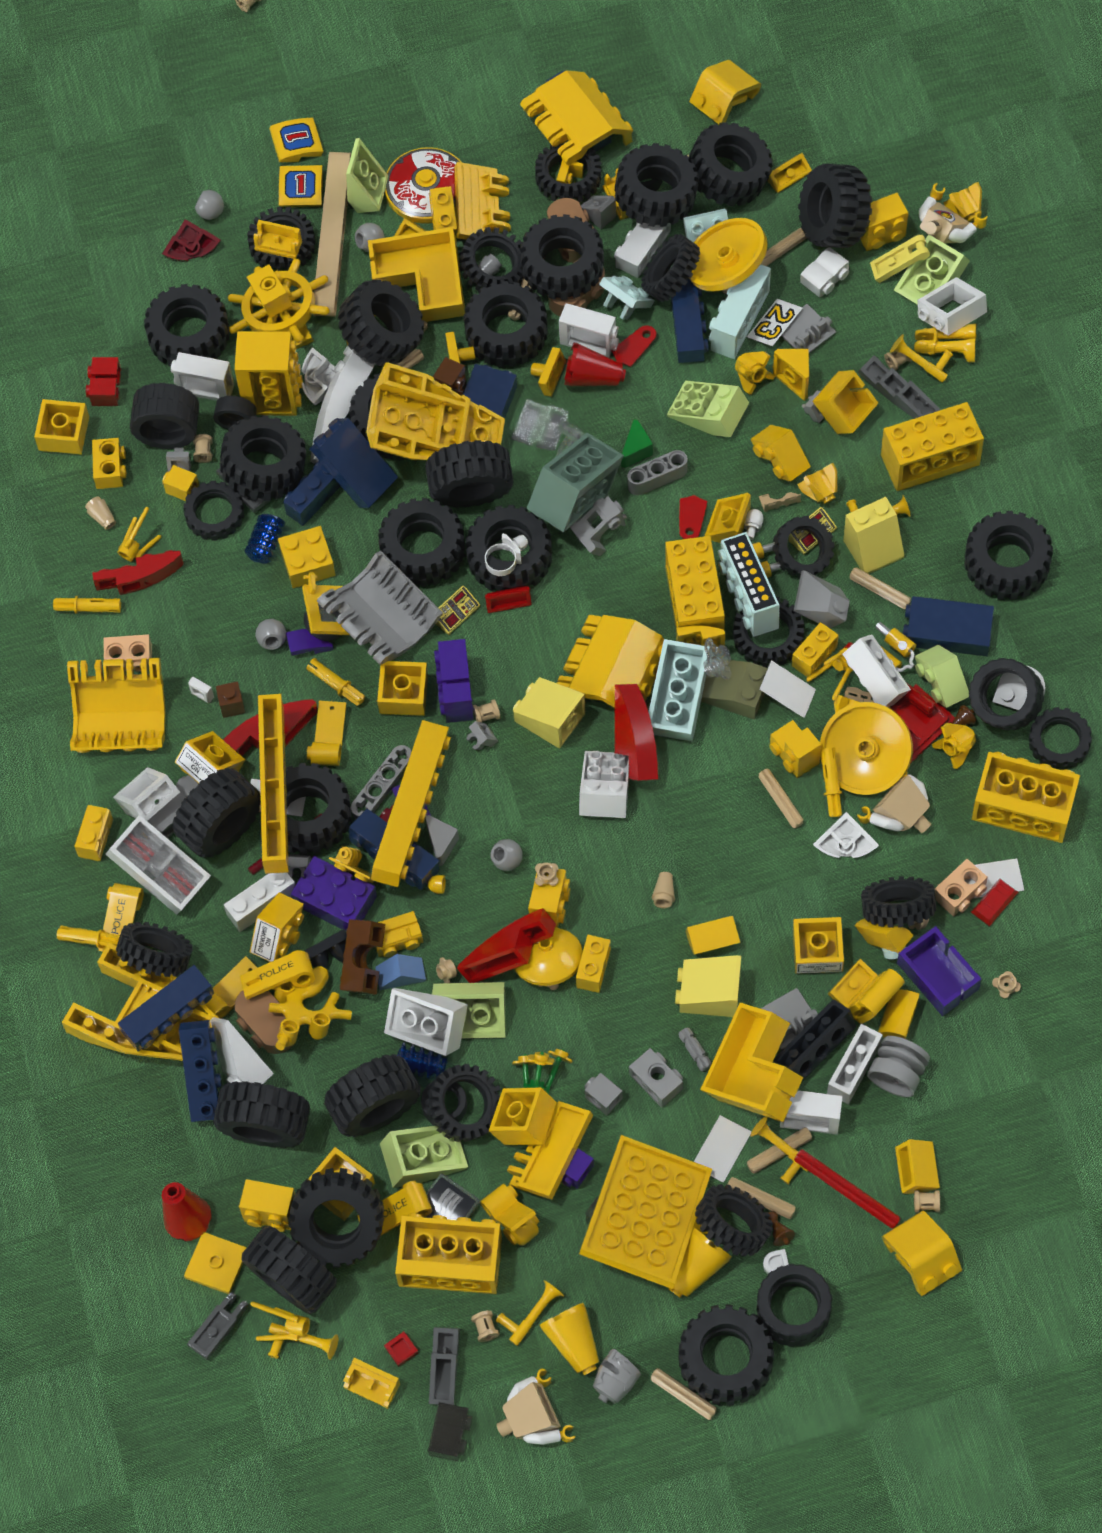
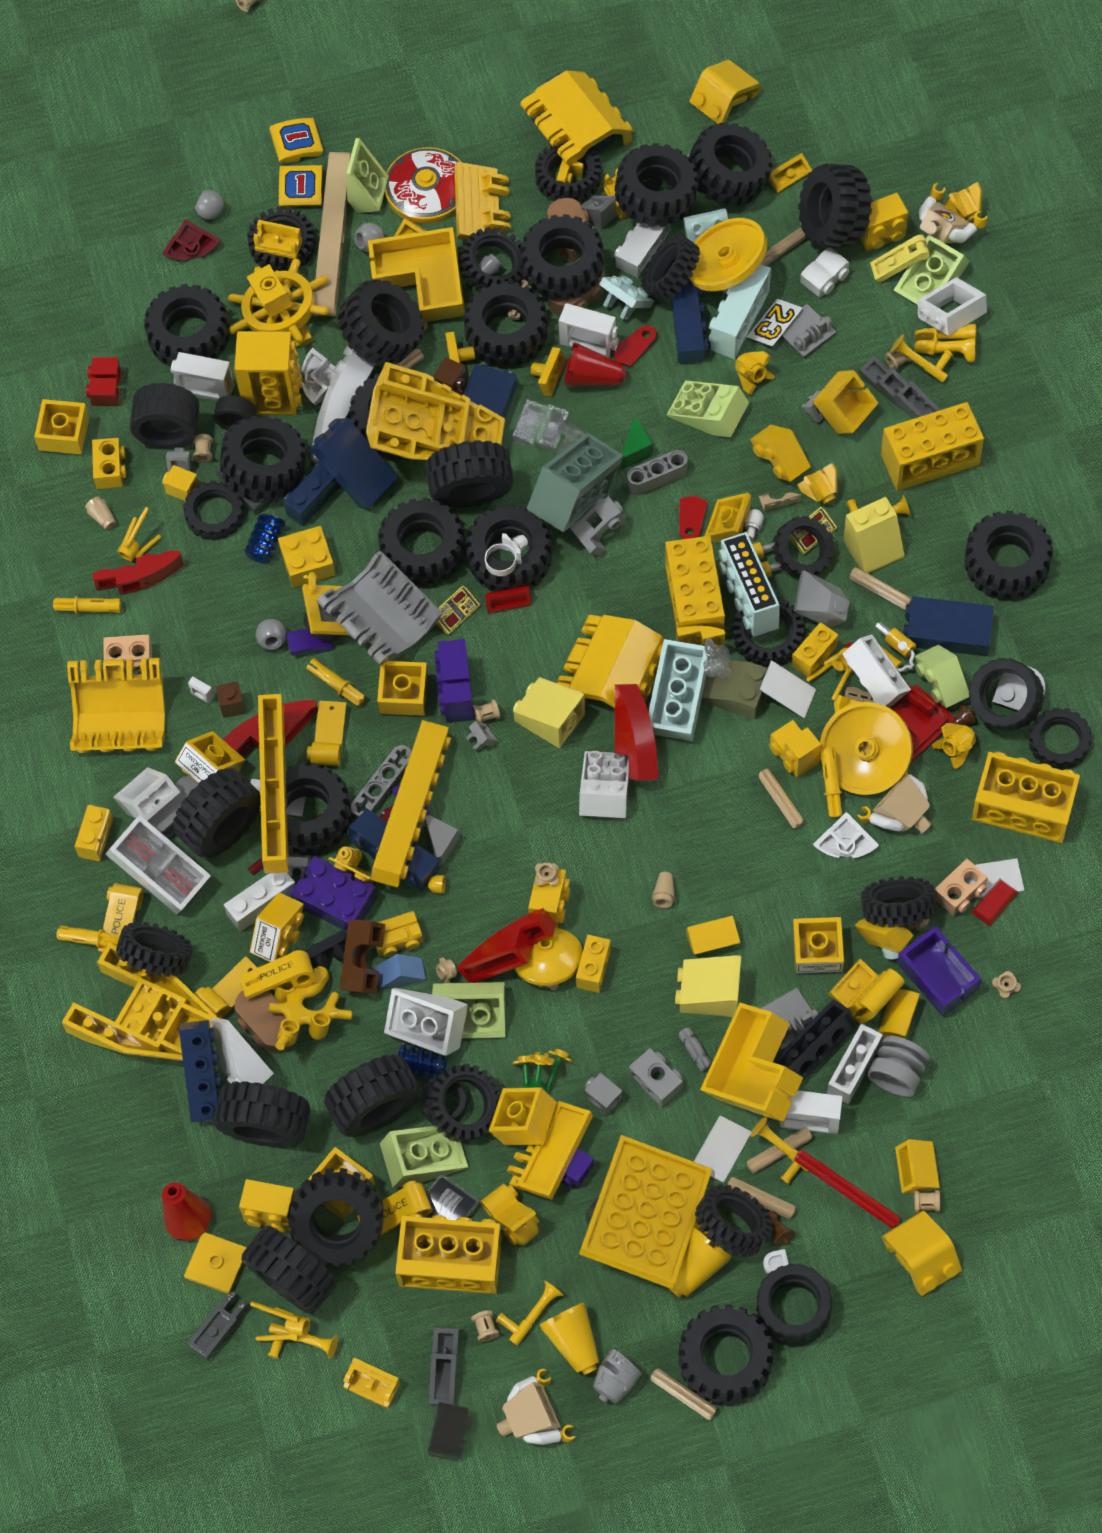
(166, 1008): dark blue brick -> none
(401, 1349): red tile -> none
(442, 208): yellow brick -> none
(506, 855): light grey piece -> none
(792, 369): yellow slope -> none

